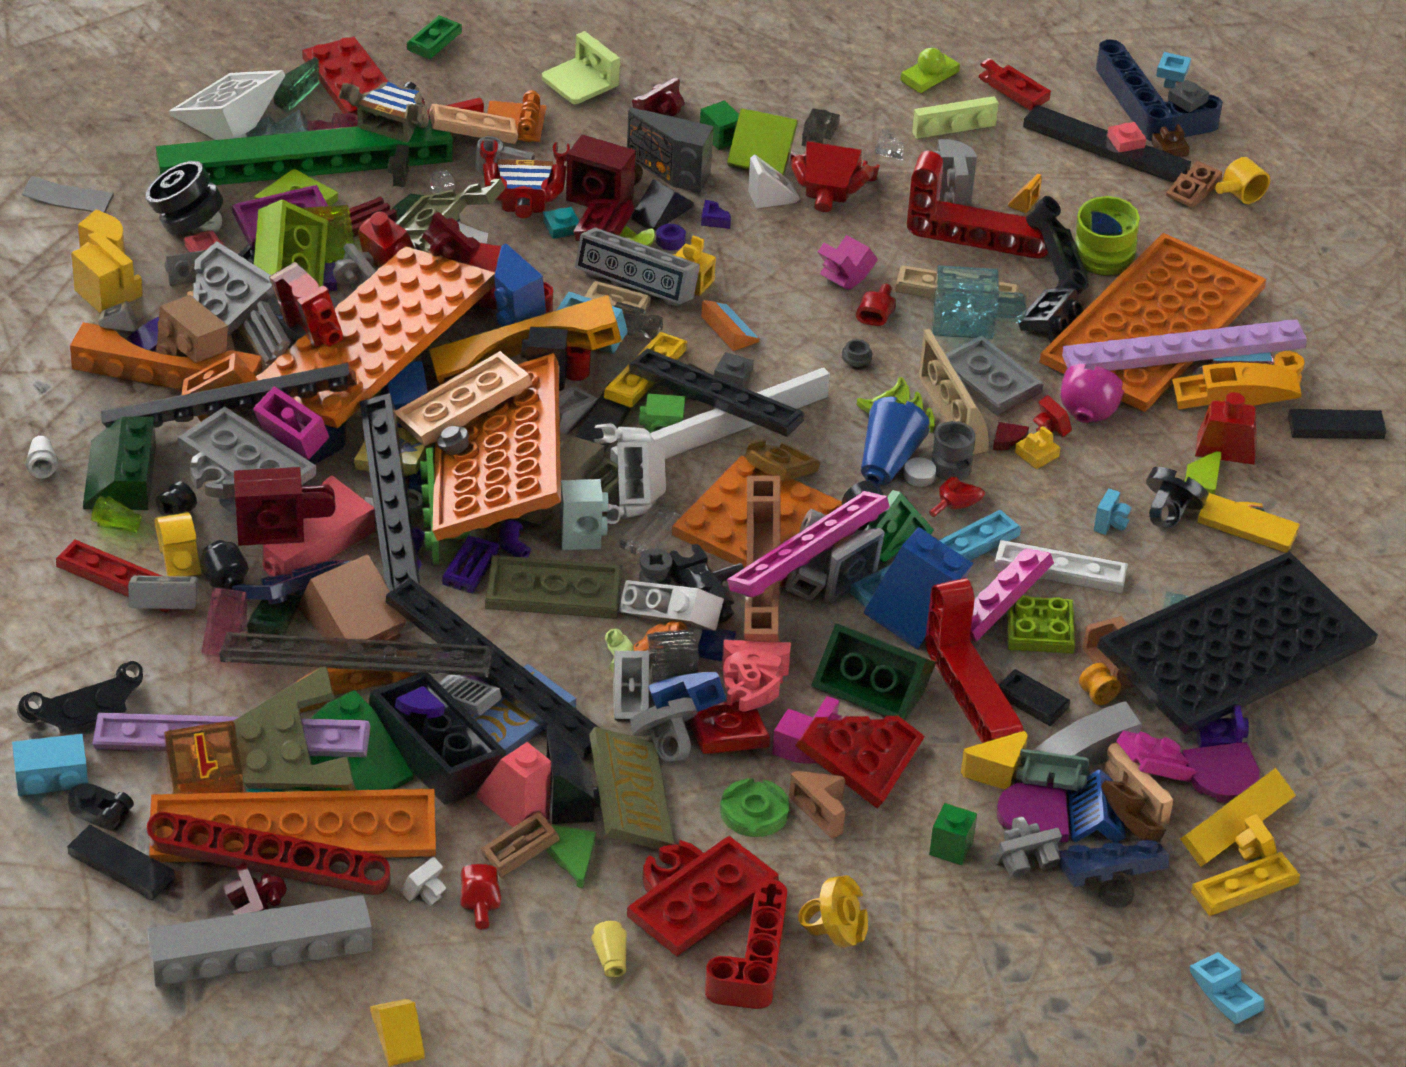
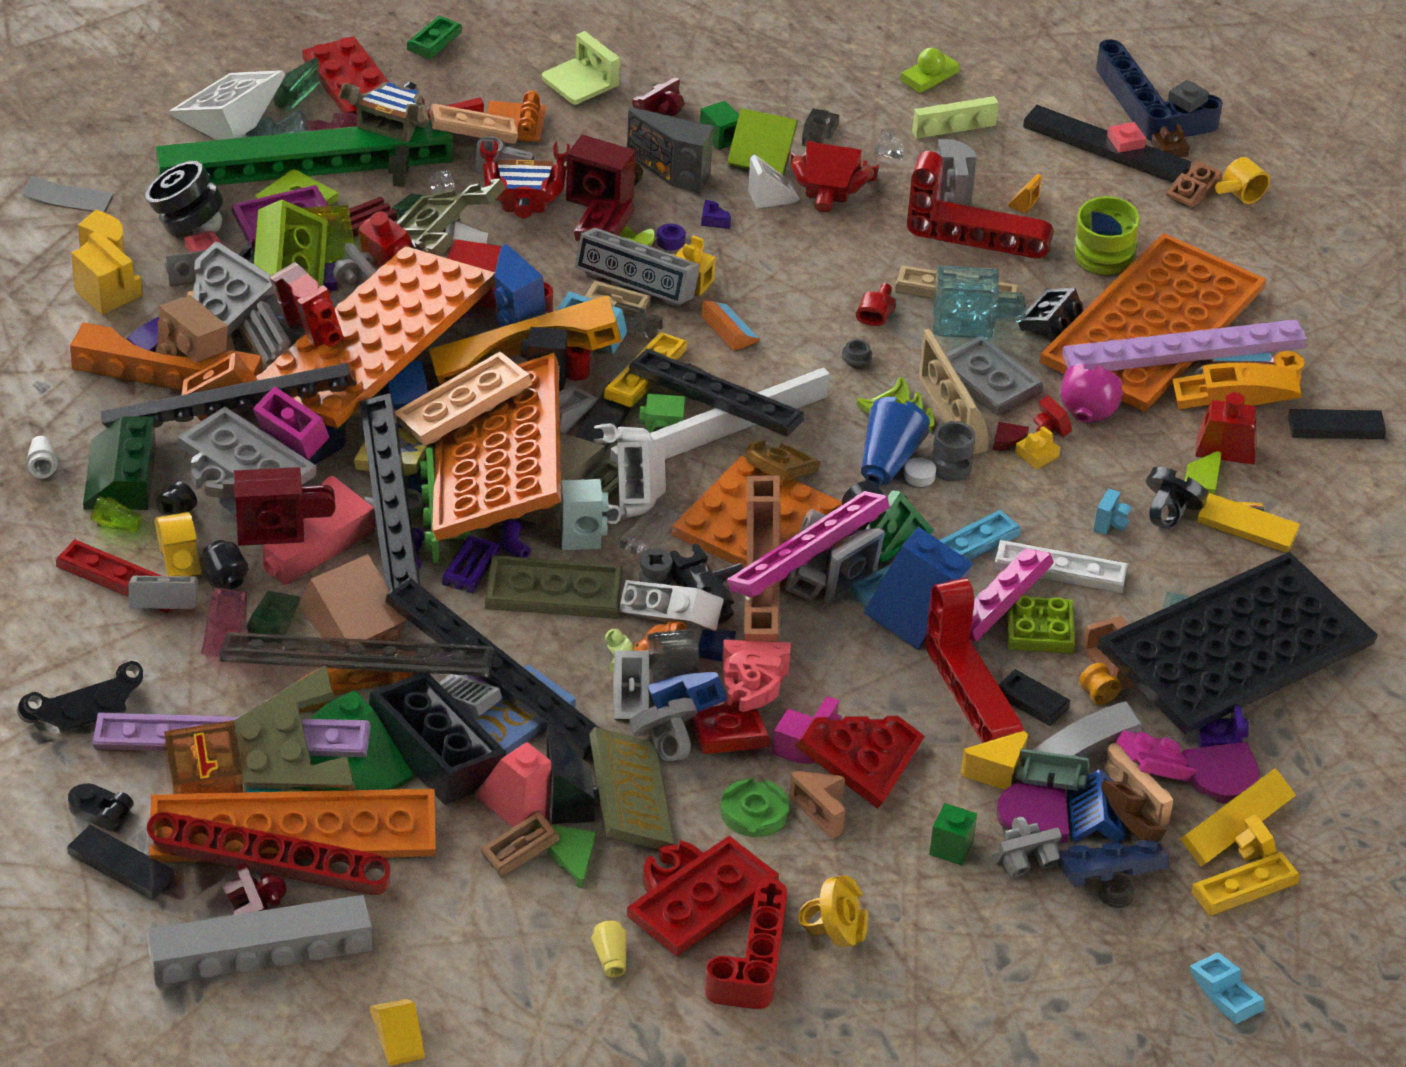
(49, 764): medium azure brick -> none
(119, 317): light grey slope -> none
(278, 587): dark blue wing -> none
(420, 702): dark purple tile -> none
(424, 882): white tile -> none
(449, 241): dark red hips -> none
(453, 440): dark grey plate -> none
(480, 892): red piece -> none
(560, 222): teal plate -> none
(660, 206): black slope -> none
(734, 369): dark grey plate -> none
(848, 263): dark pink brick -> none
(872, 672): dark green slope -> none
(957, 495): red piece -> none
(1014, 84): red plate -> none
(1059, 244): black plate -> none
(1173, 69): medium azure tile -> none

